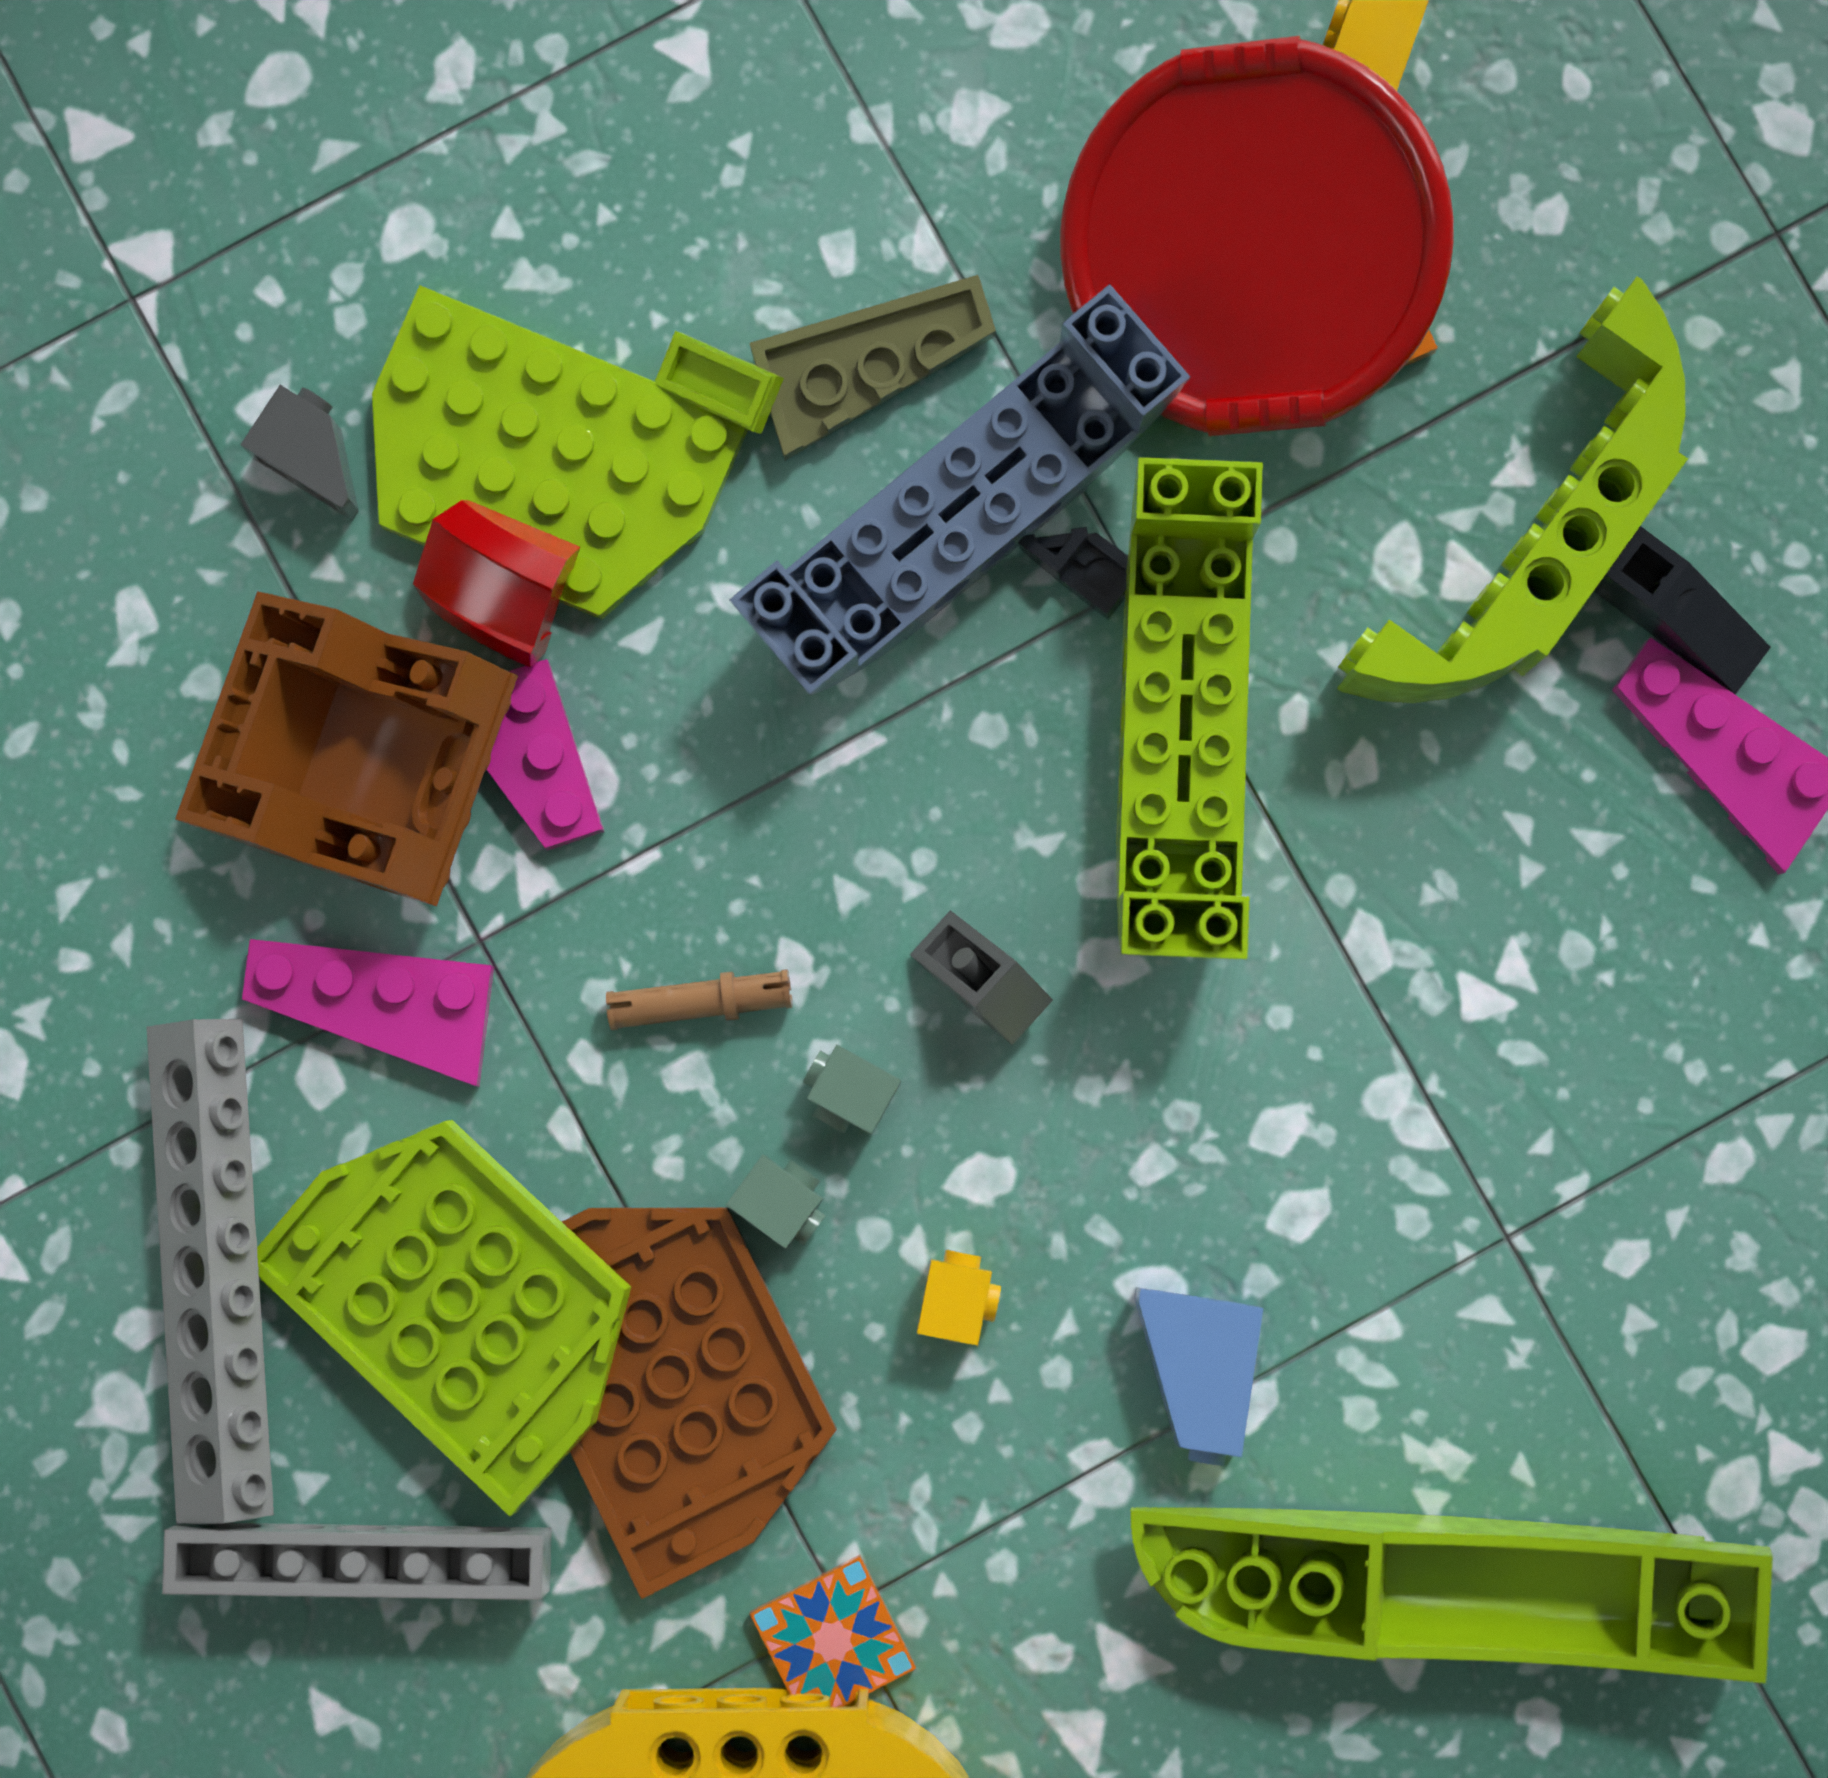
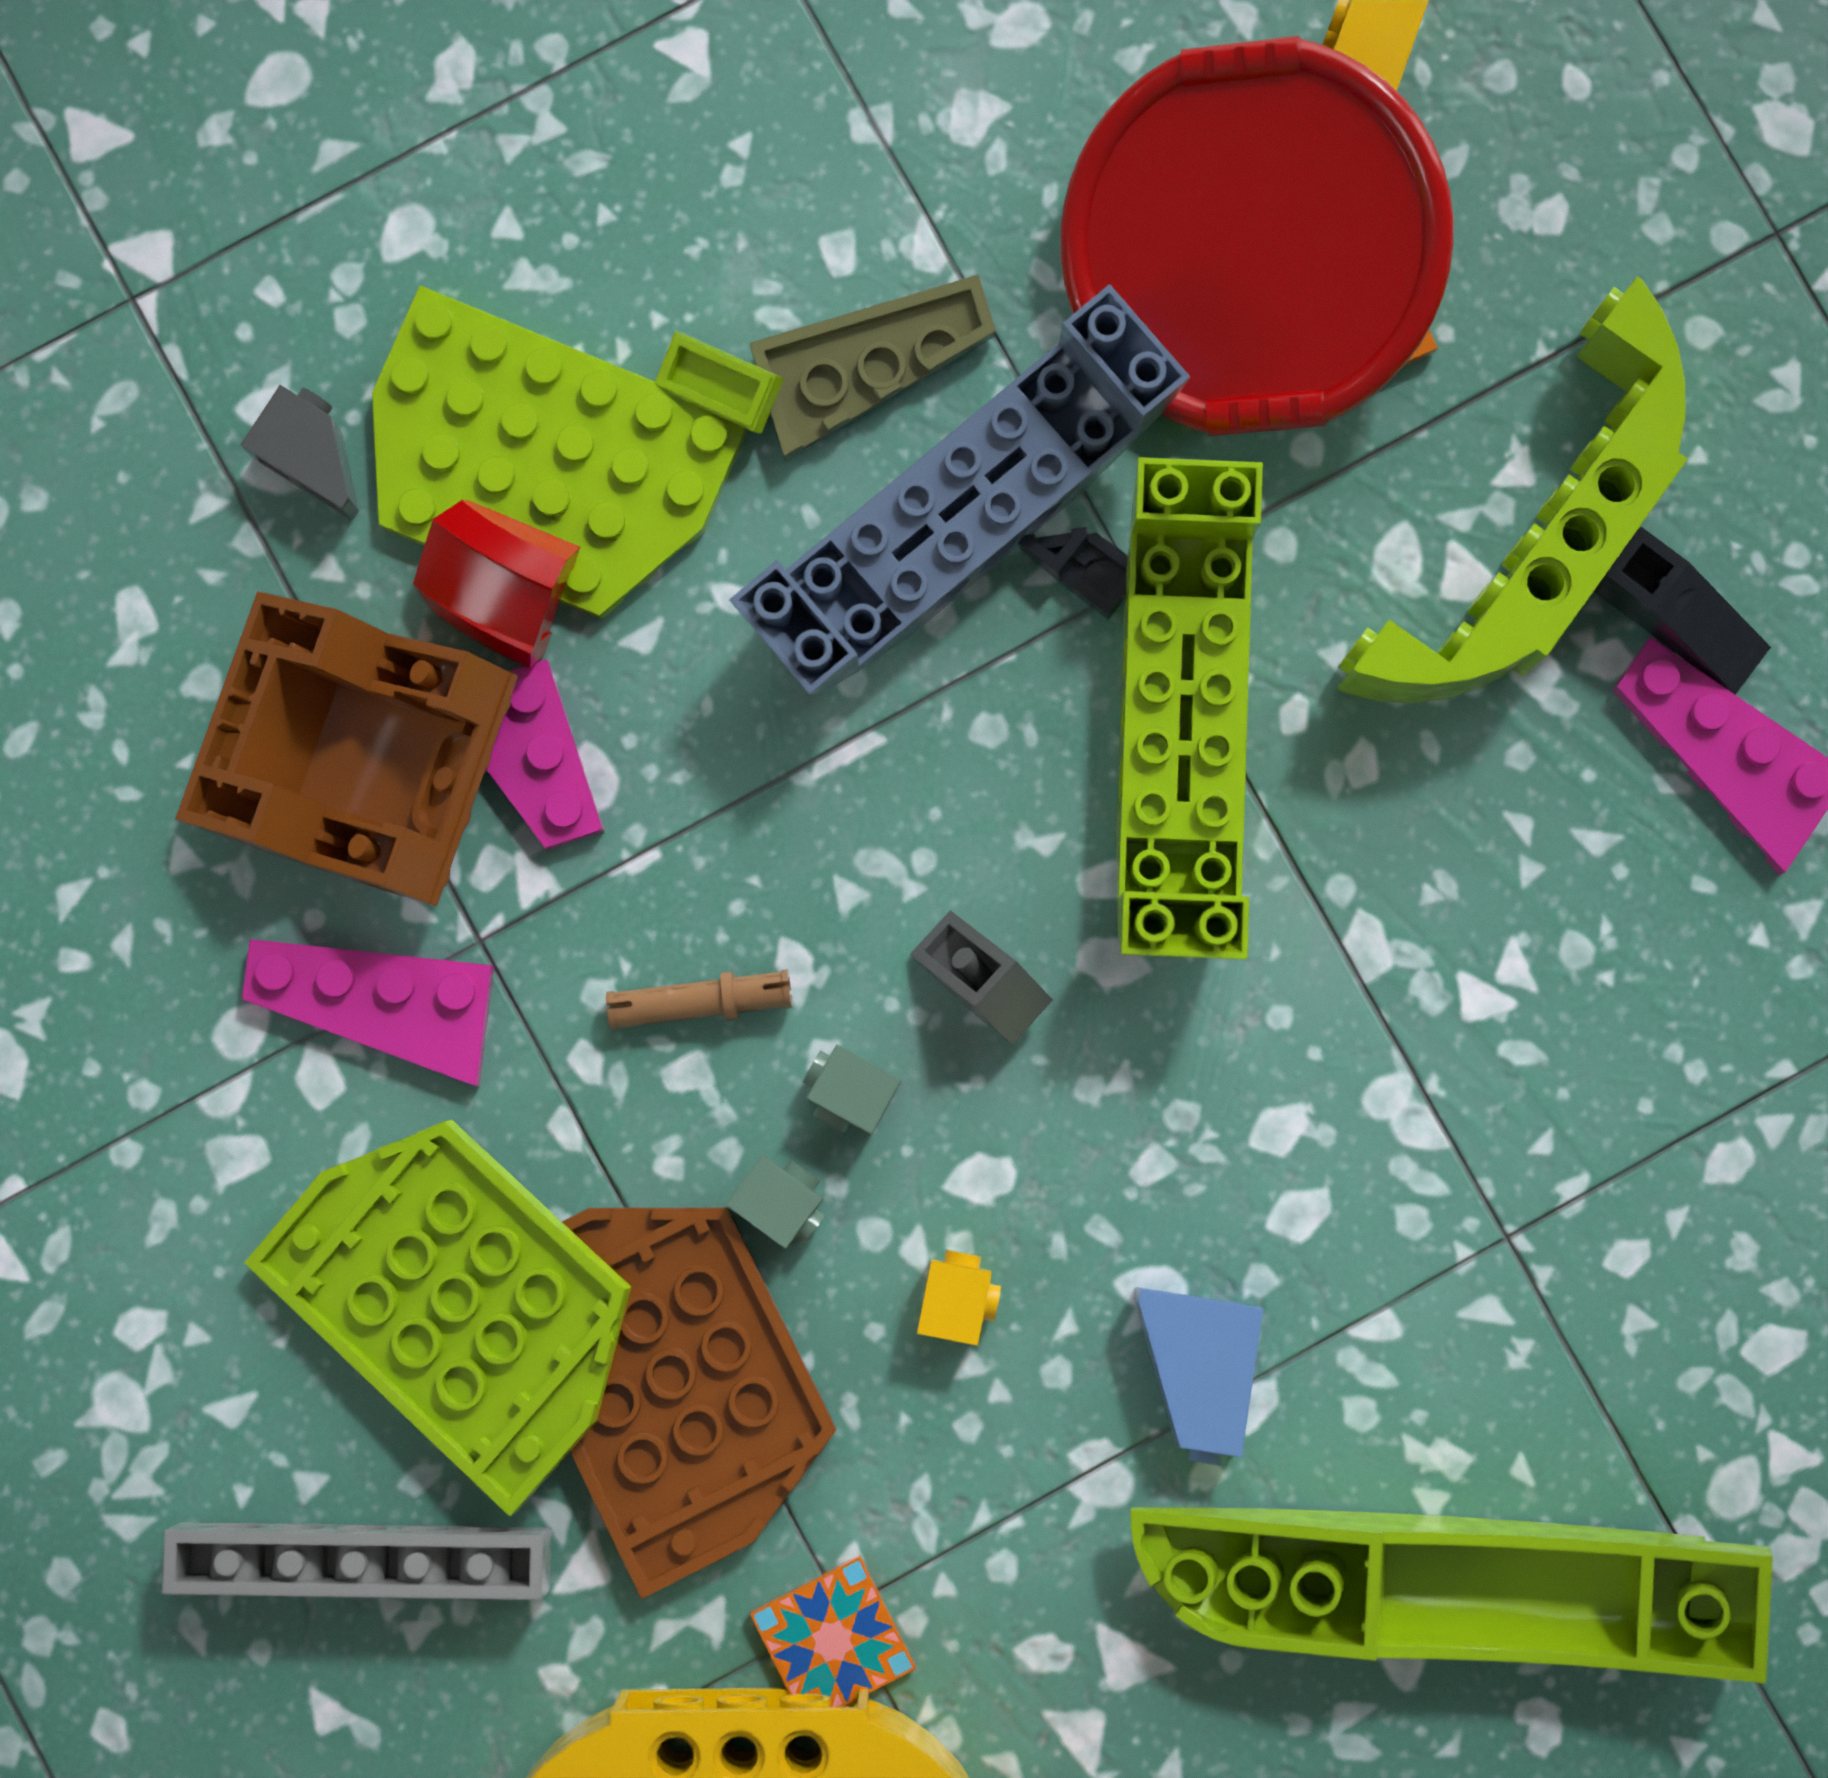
(209, 1271): light grey brick -> none

